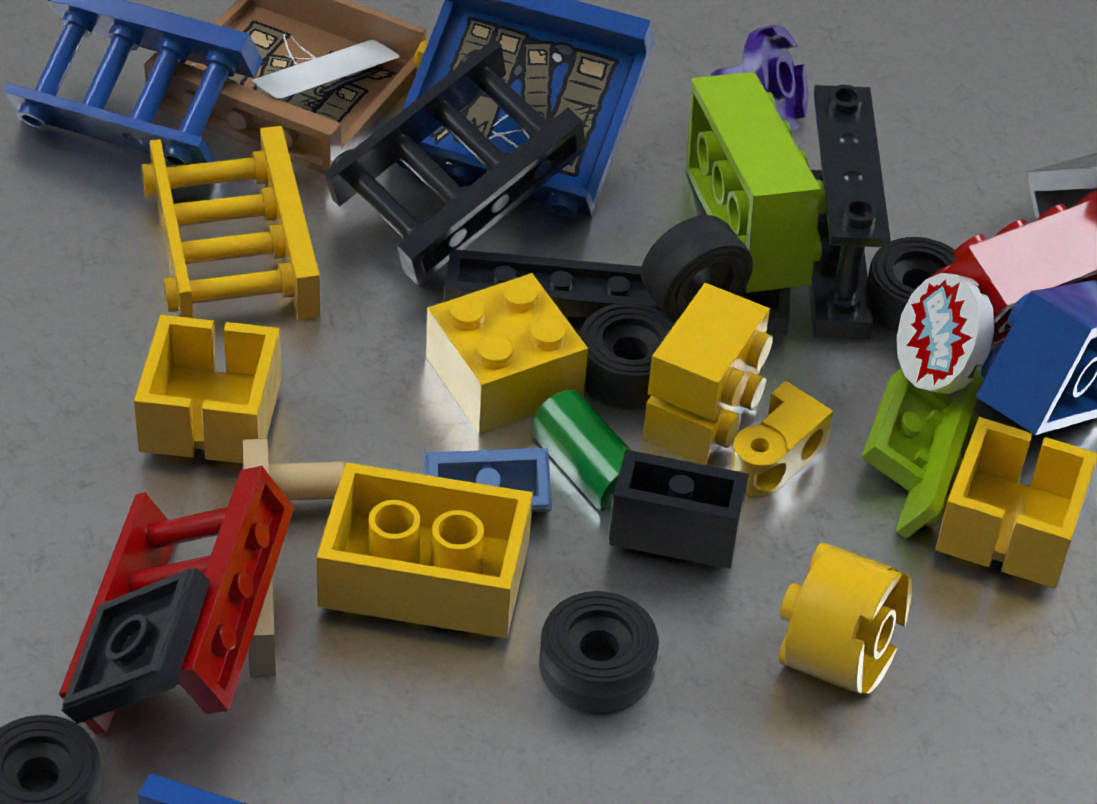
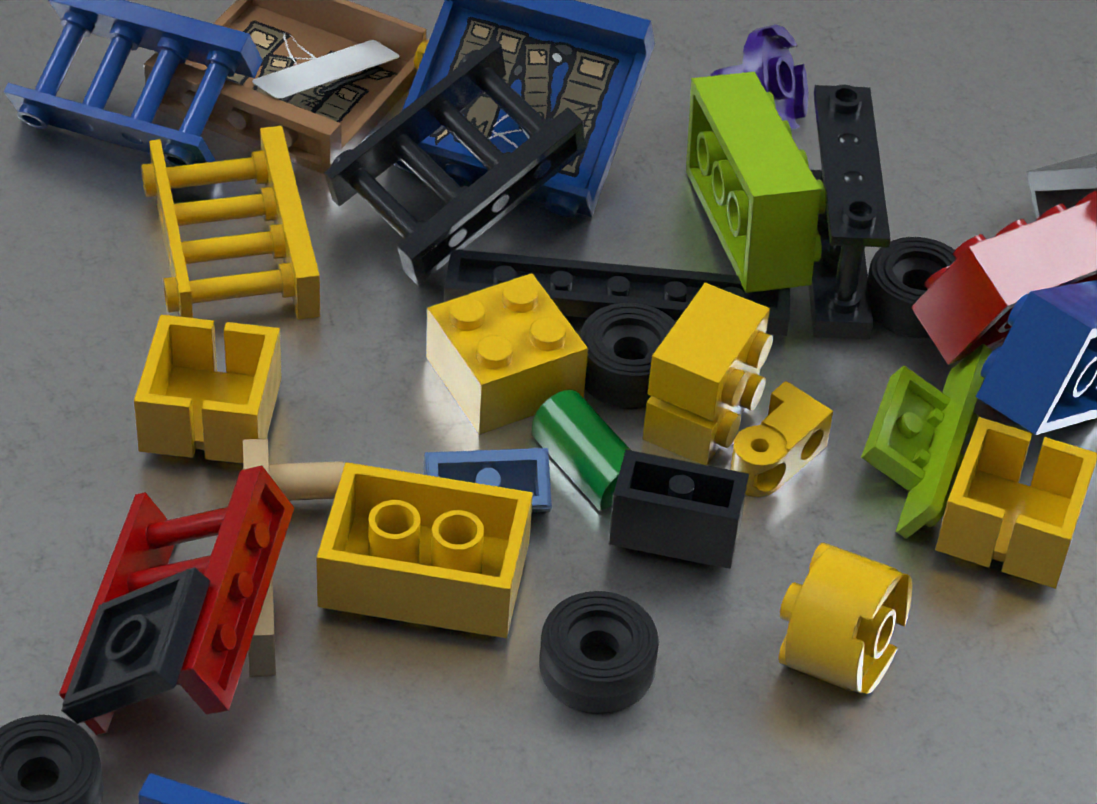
(695, 254): black tyre -> none
(944, 333): tile -> none

